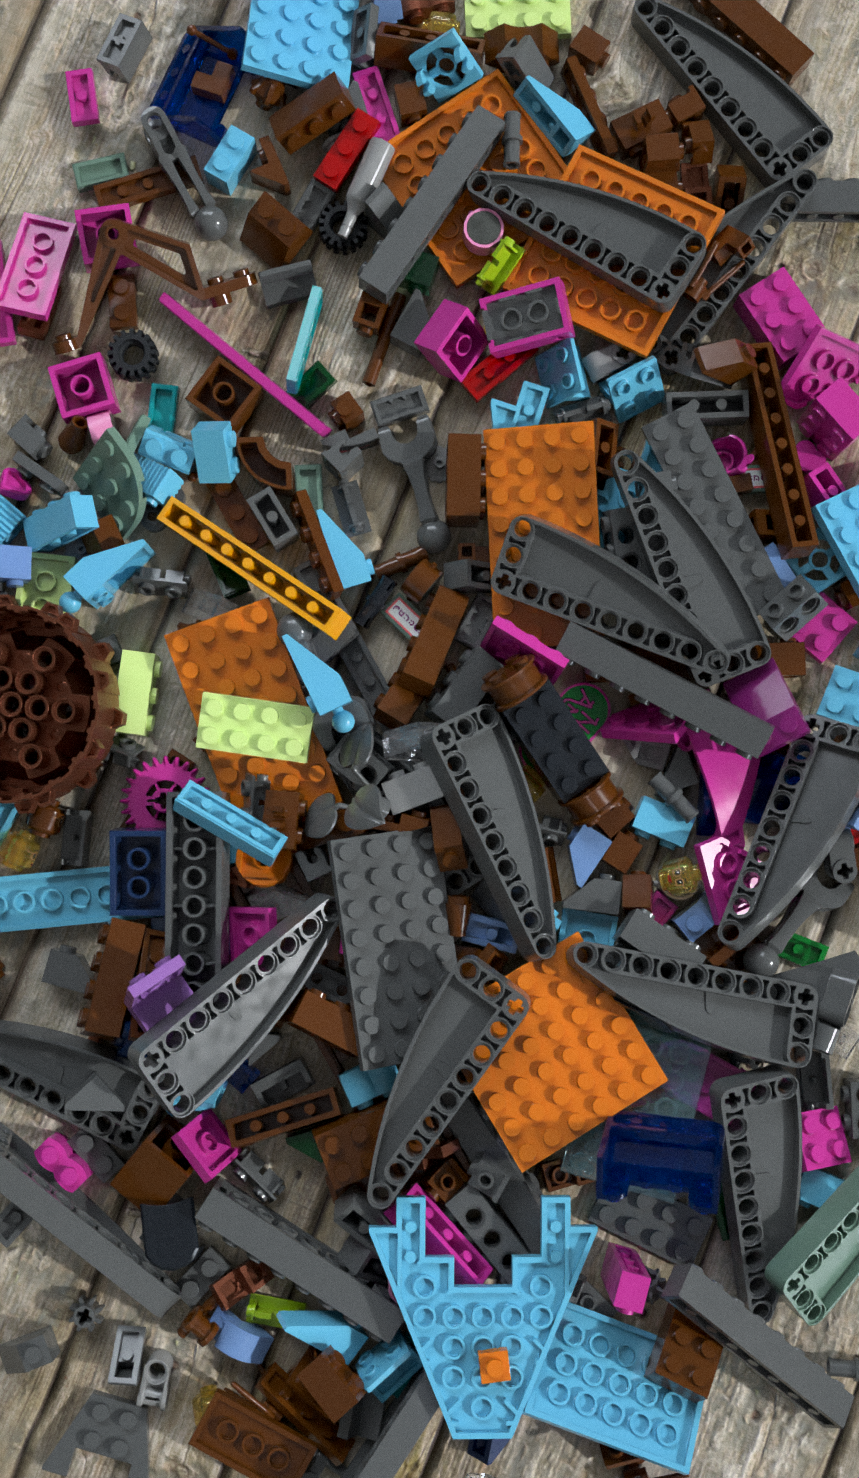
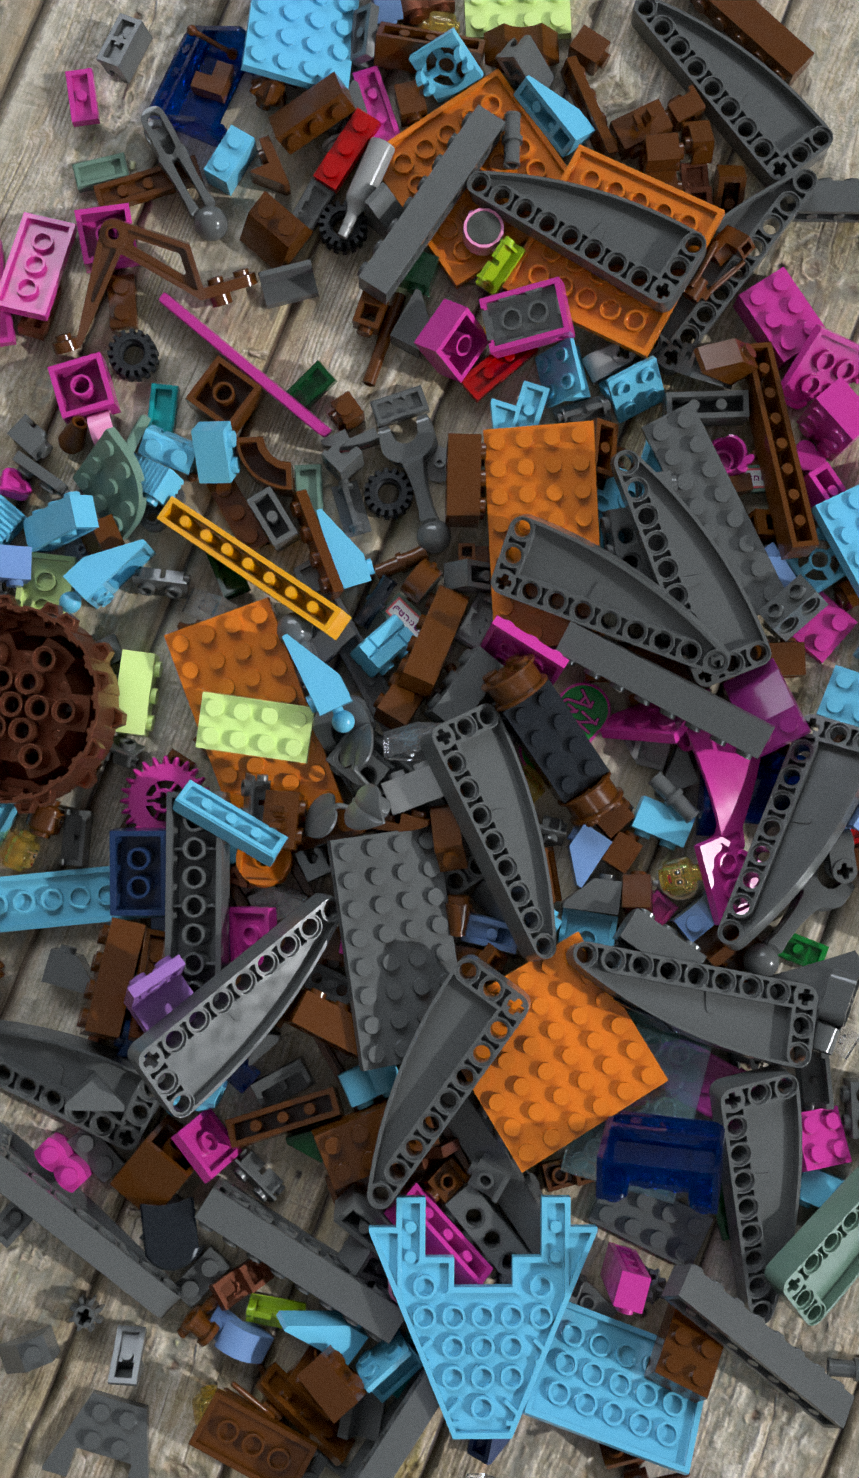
(156, 1384): light grey piece -> none
(304, 340): tile -> none
(383, 478): none -> black tyre
(383, 646): none -> medium azure brick
(494, 1365): orange plate -> none

